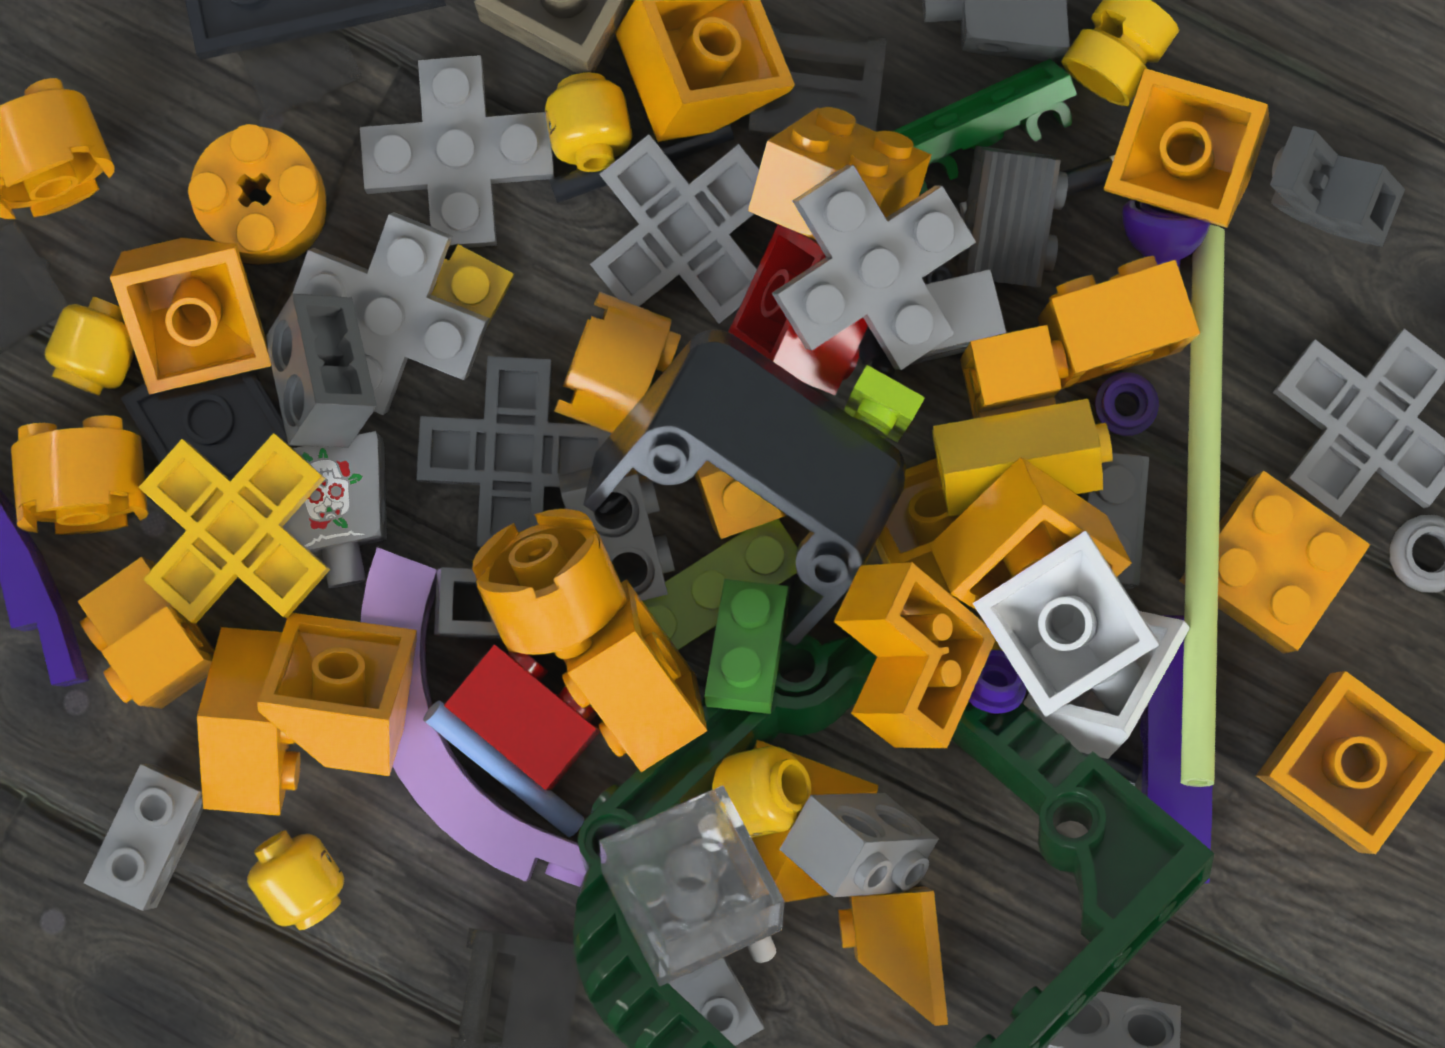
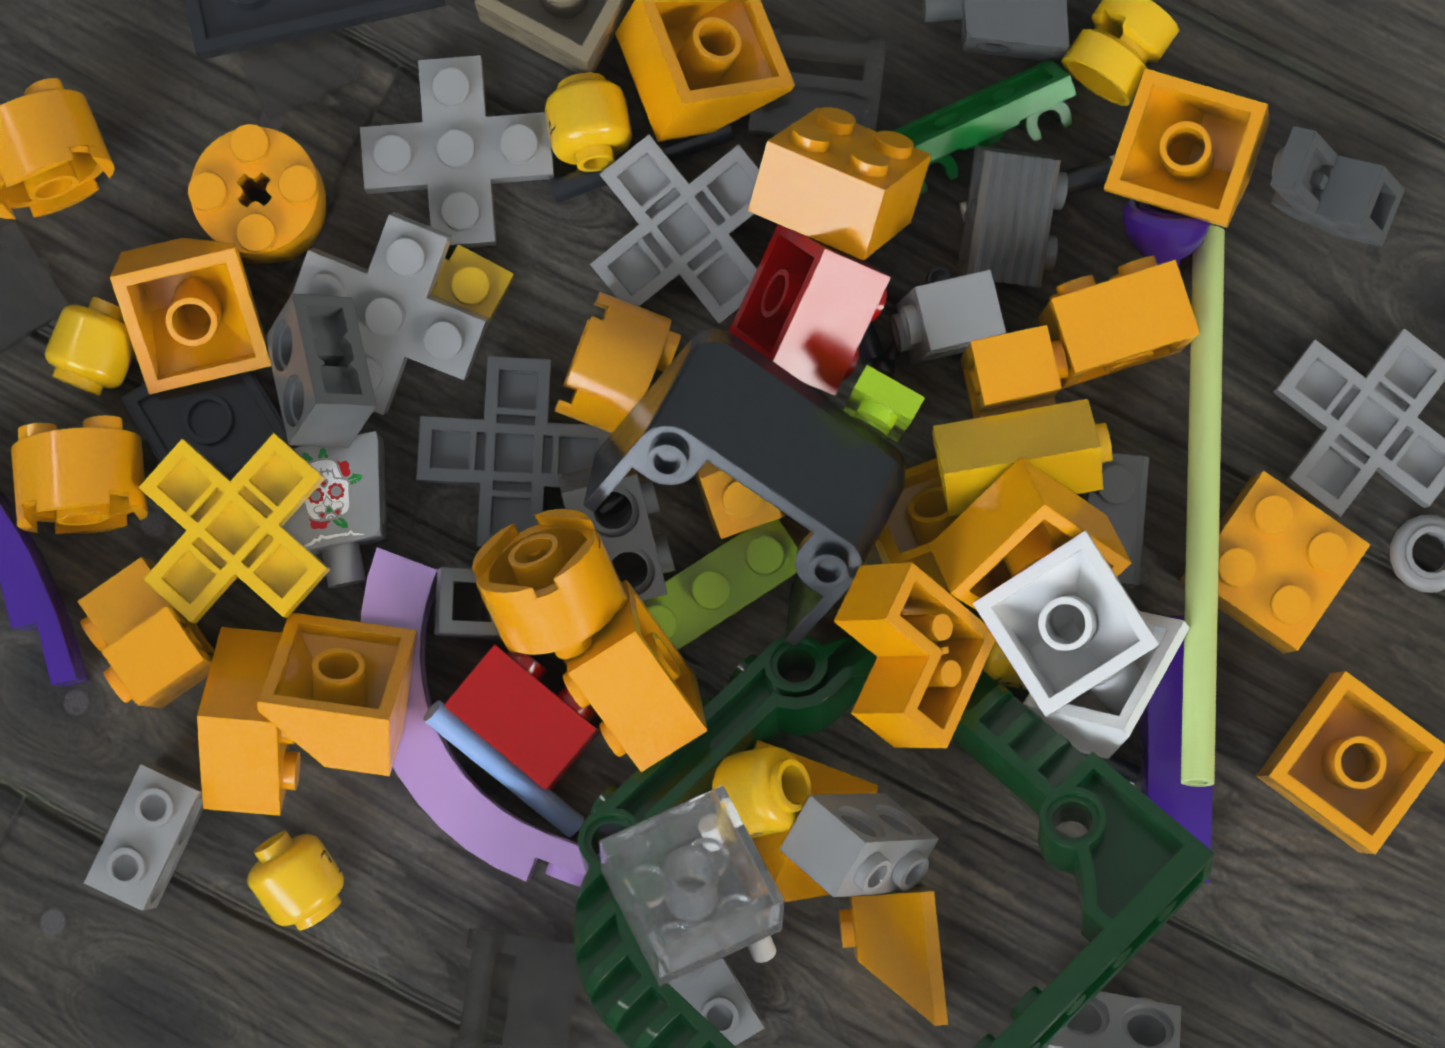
(747, 646): bright green plate -> none
(873, 267): light grey plate -> none
(1009, 689): dark purple plate -> none
(1136, 387): dark purple plate -> none

